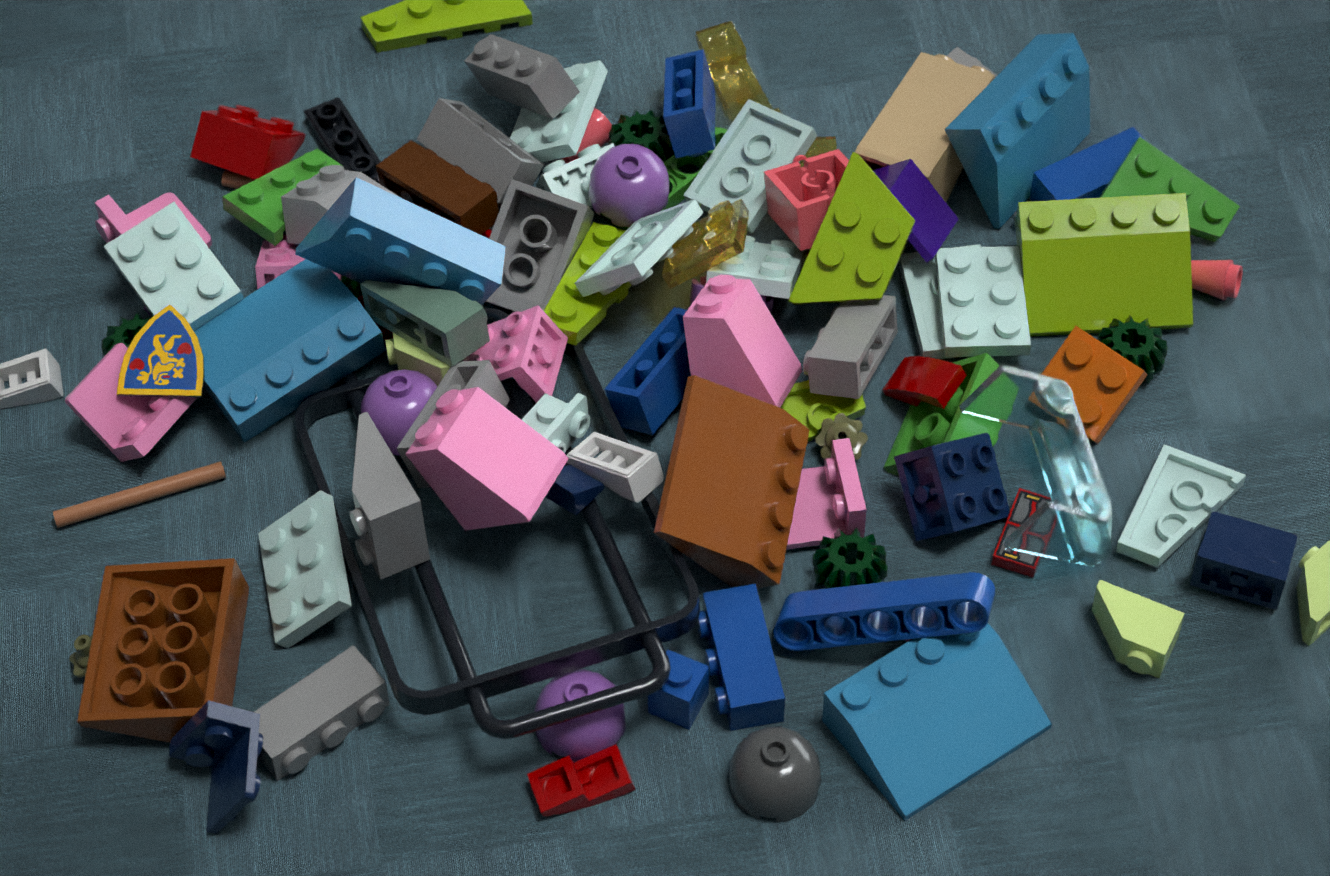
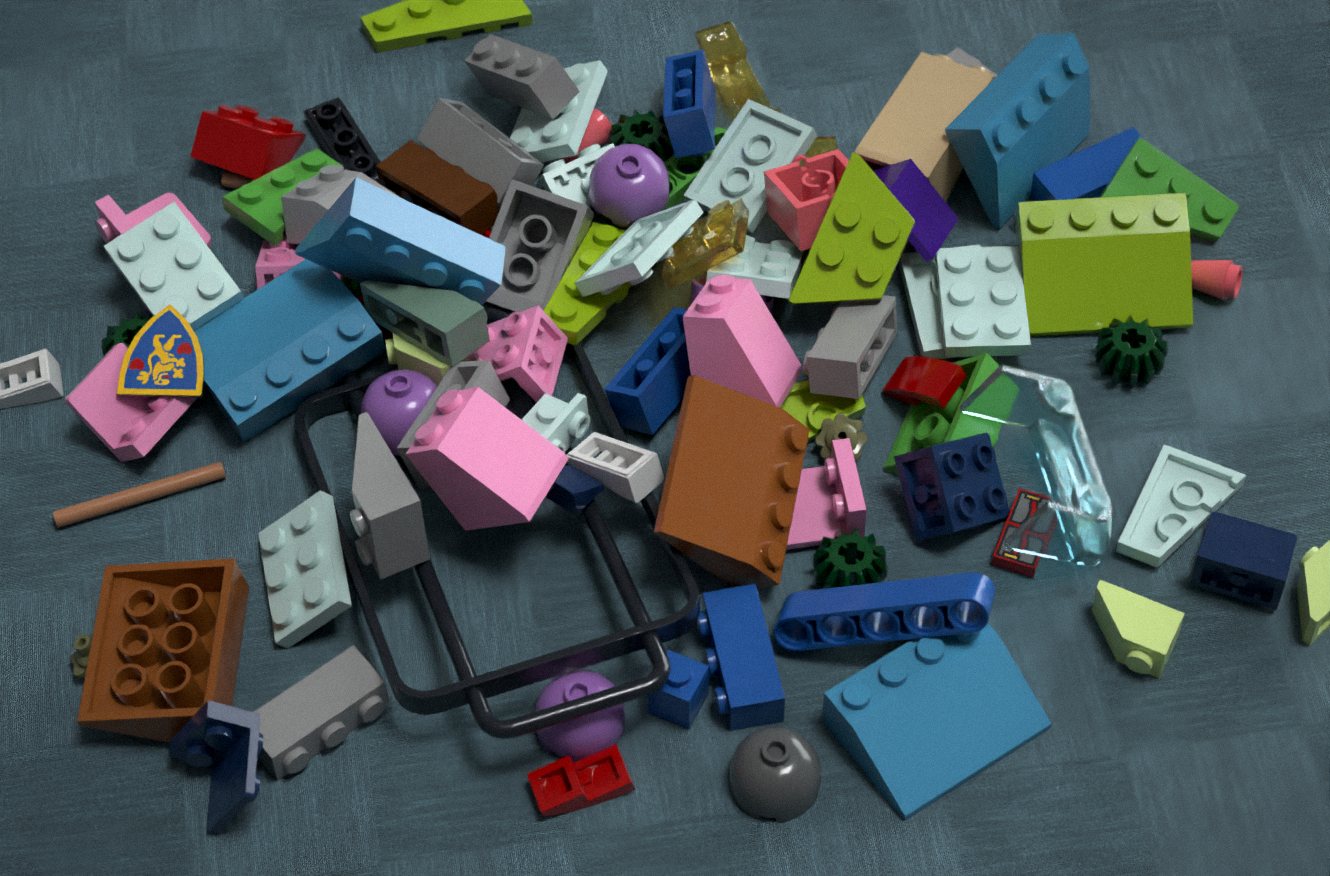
(1099, 380): orange plate -> none

